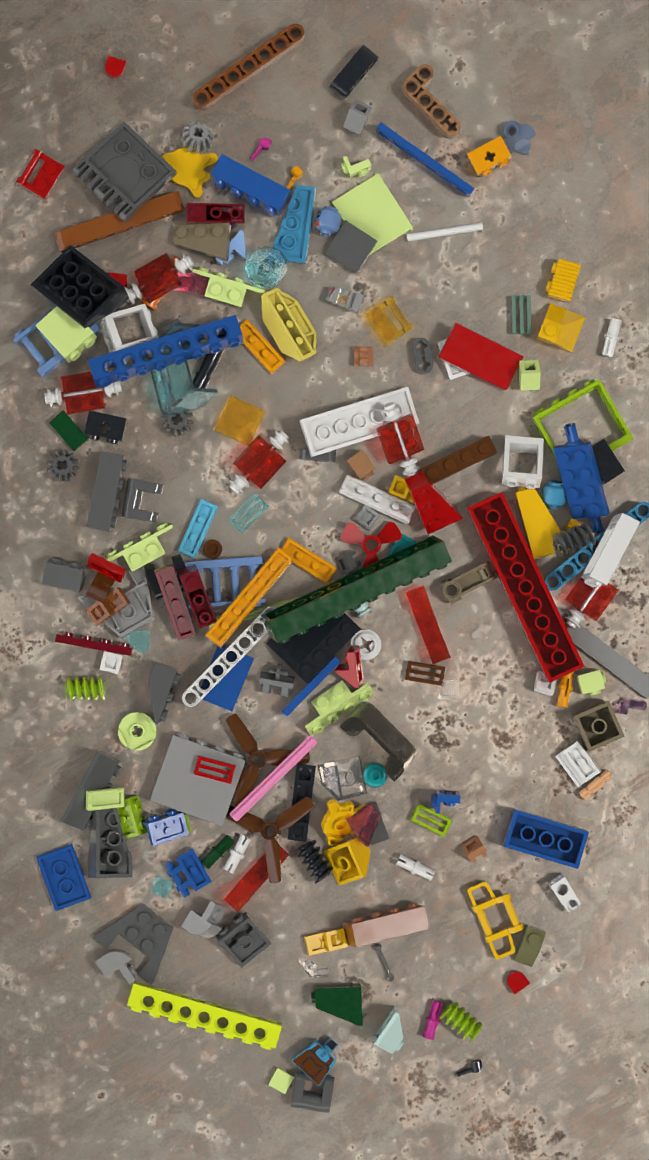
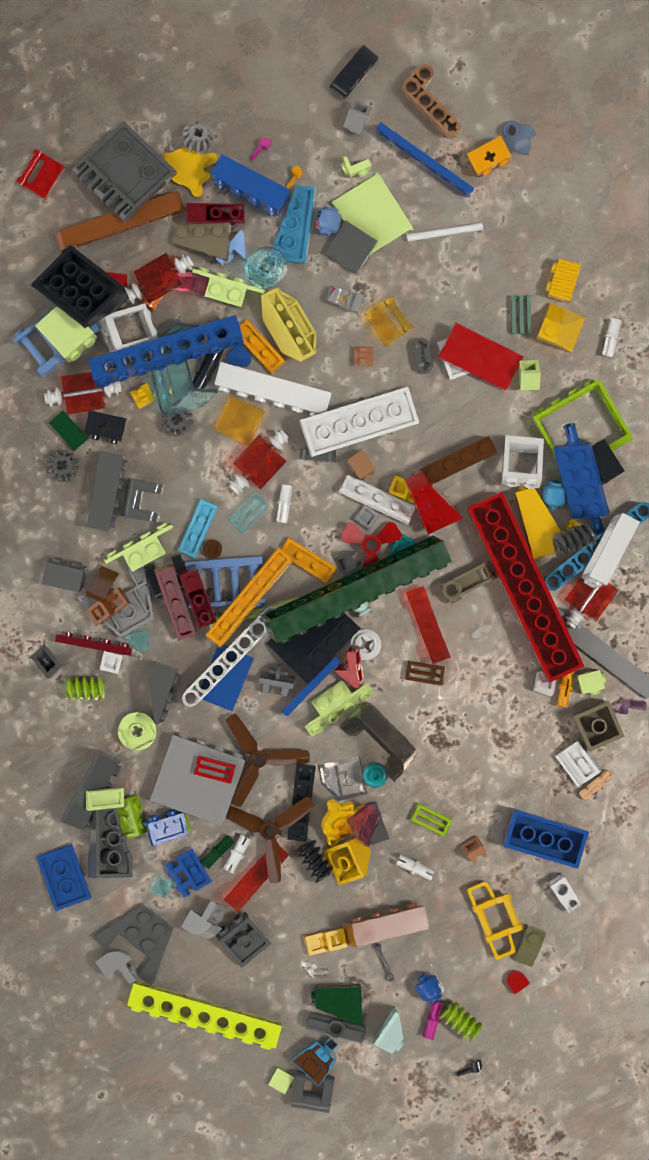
(47, 662): none -> dark grey slope
(106, 567): red tile -> none
(115, 67): red tile -> none
(143, 396): none -> yellow tile
(239, 356): none -> blue tile
(253, 58): dark orange beam -> none
(272, 389): none -> white brick
(278, 773): bright pink axle -> none
(284, 503): none -> white axle
(323, 1025): none -> dark grey piece
(400, 439): clear red plate -> none
(429, 988): none -> blue head
(449, 798): blue bracket -> none

